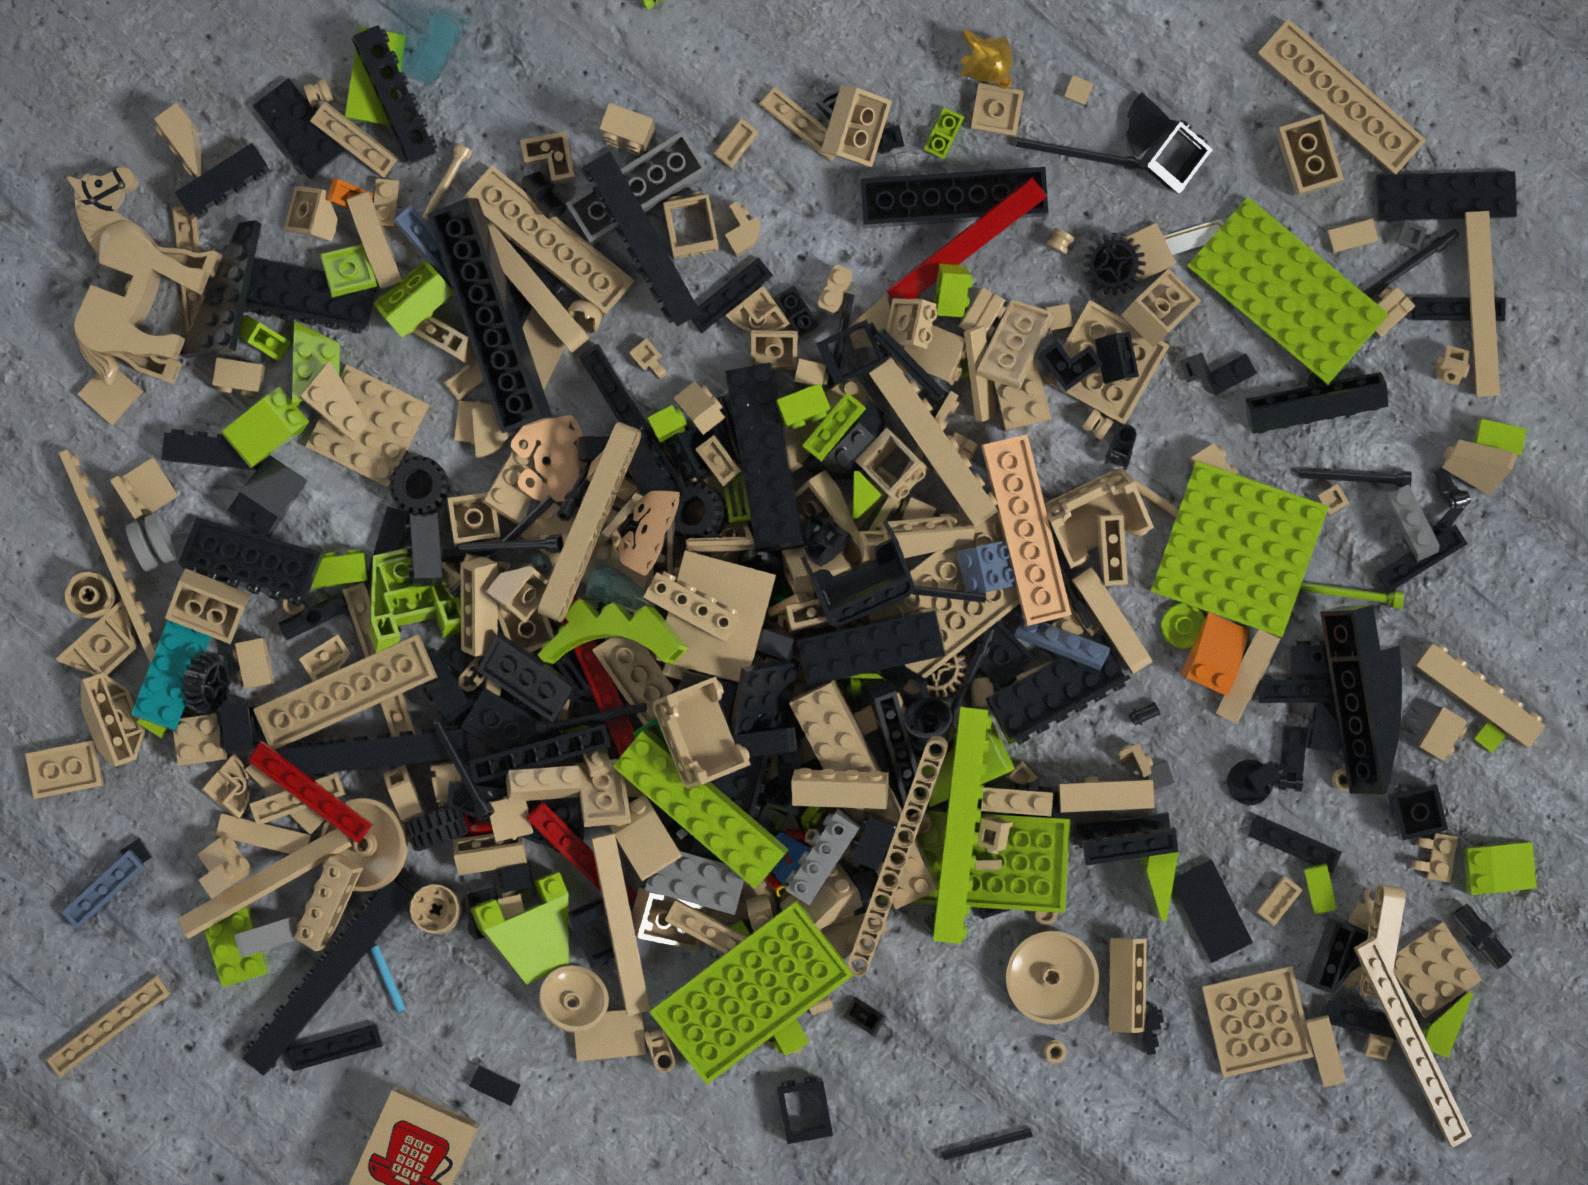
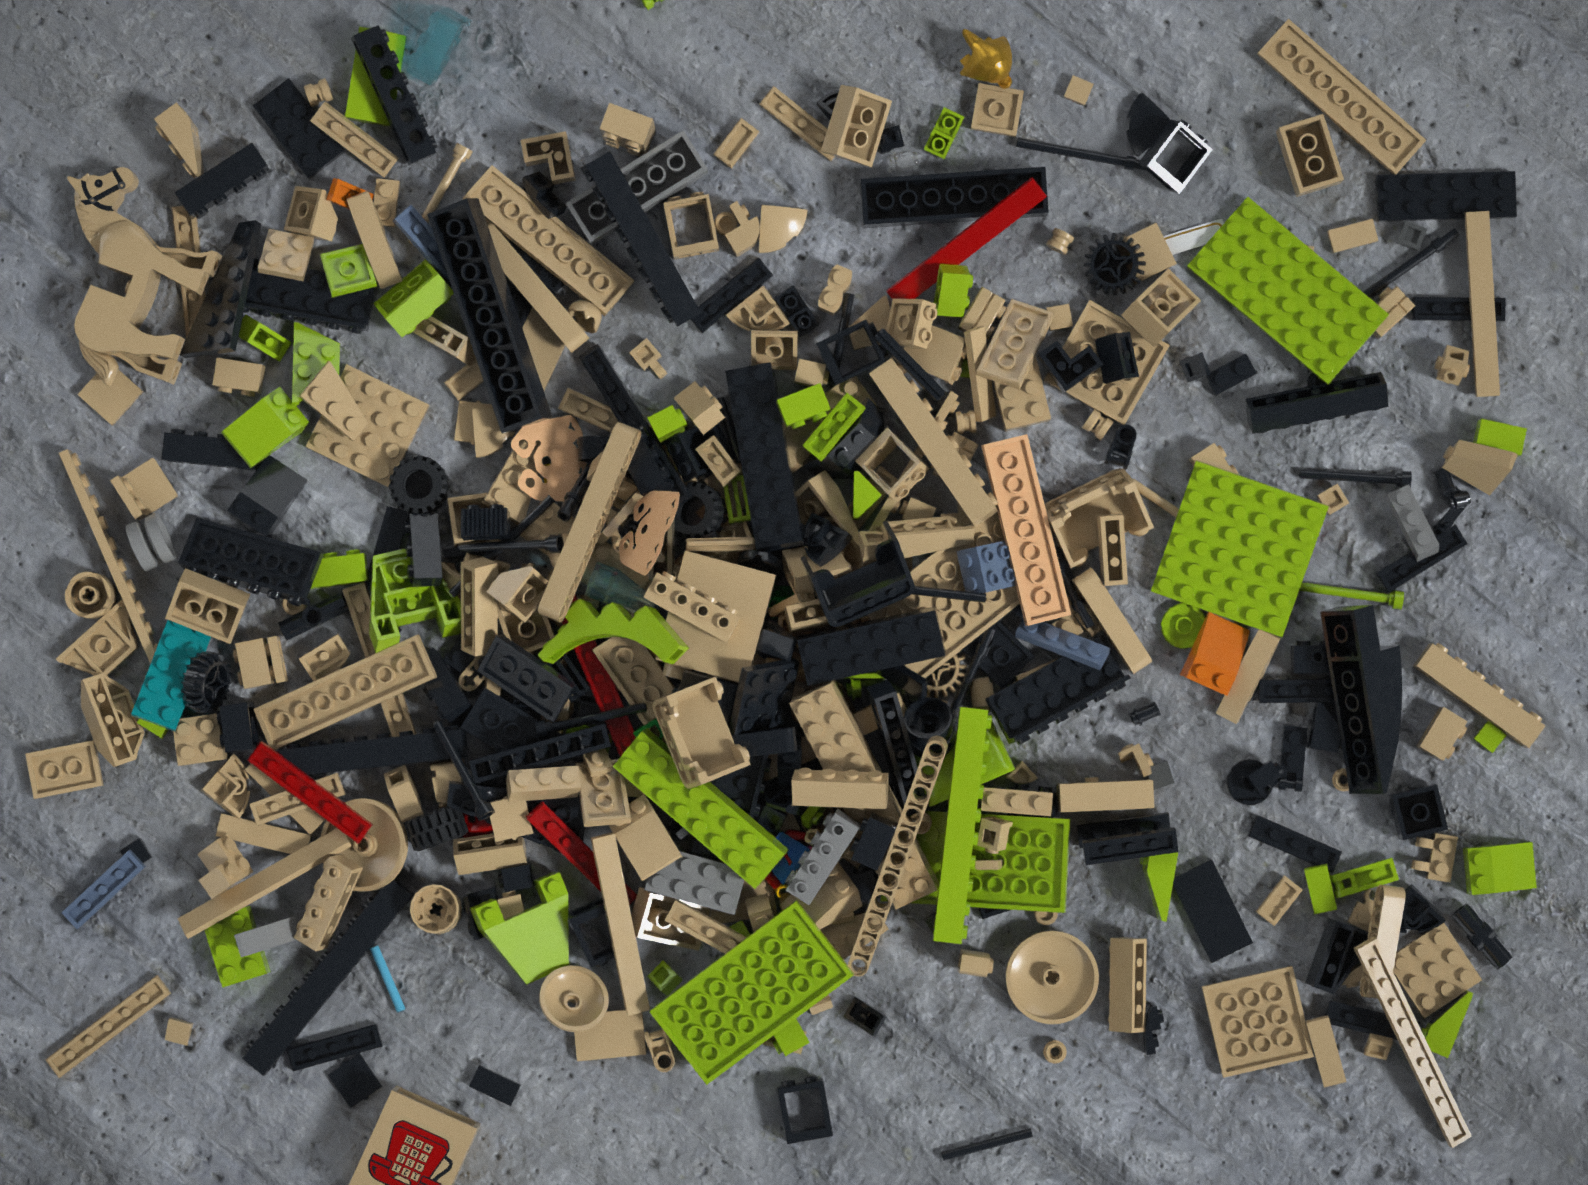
(178, 1031): none -> tan slope
(278, 669): none -> tan plate
(285, 255): none -> tan plate
(355, 1080): none -> black piece
(485, 523): none -> black brick
(588, 410): none -> tan tile
(665, 978): none -> lime slope
(725, 223): none -> tan tile
(779, 226): none -> tan brick
(965, 422): none -> tan wheel
(975, 963): none -> tan brick
(1365, 877): none -> lime plate
(1419, 912): none -> black brick

